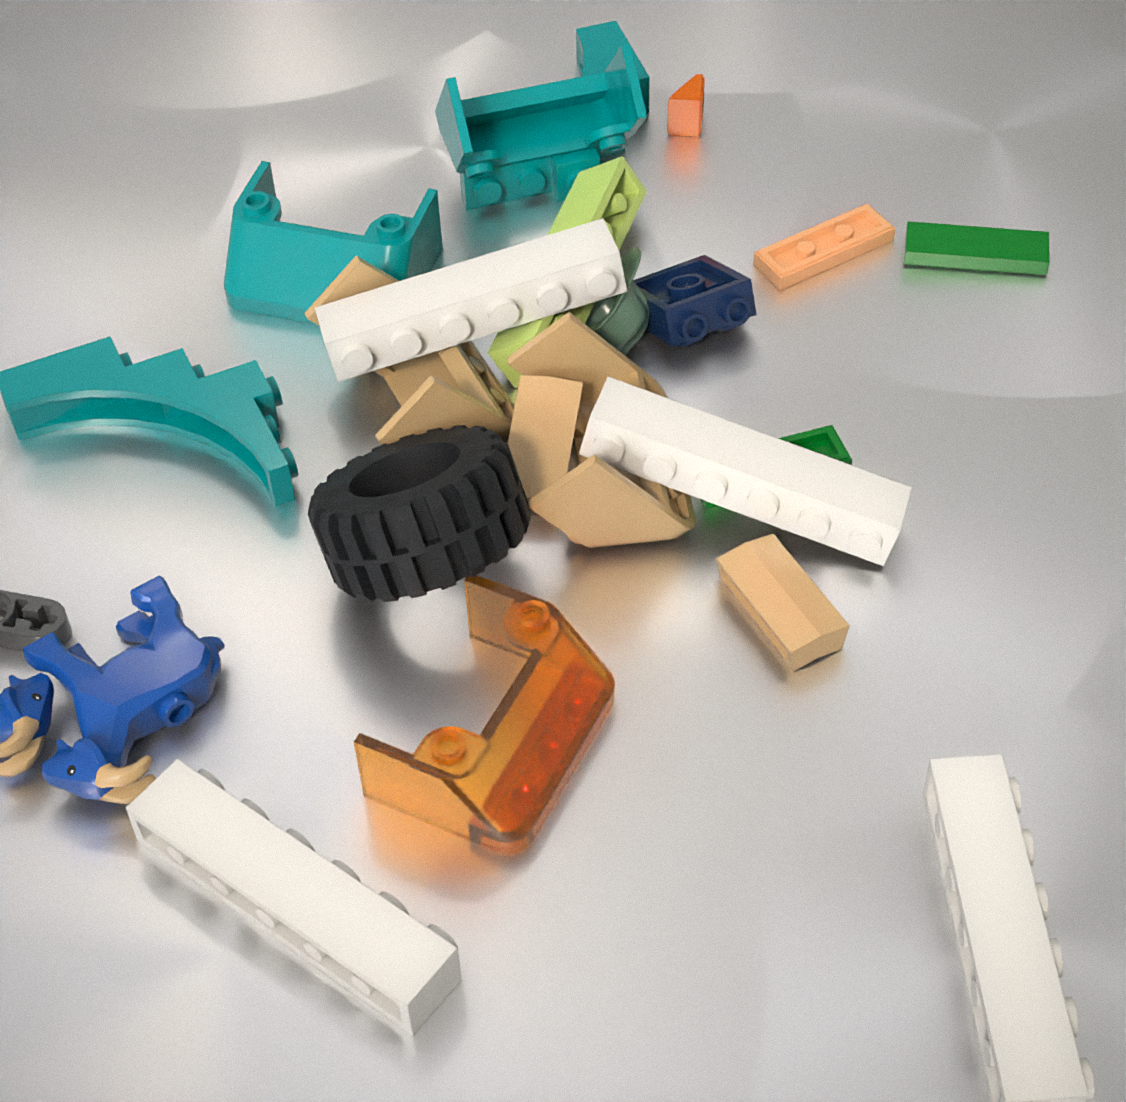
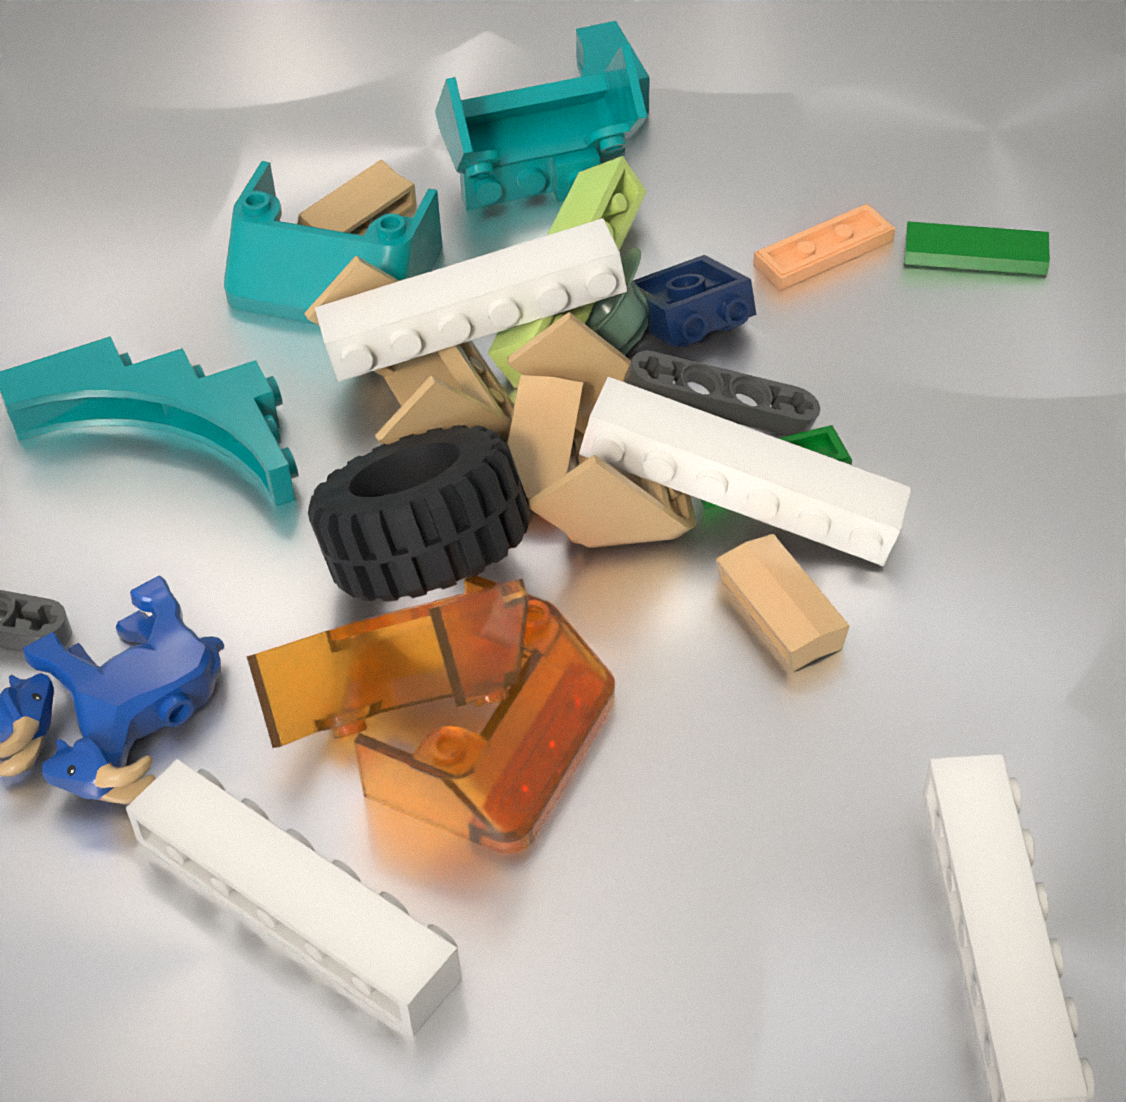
(362, 201): none -> tan piece
(394, 661): none -> clear orange windscreen
(687, 108): orange slope -> none
(791, 408): none -> dark grey beam

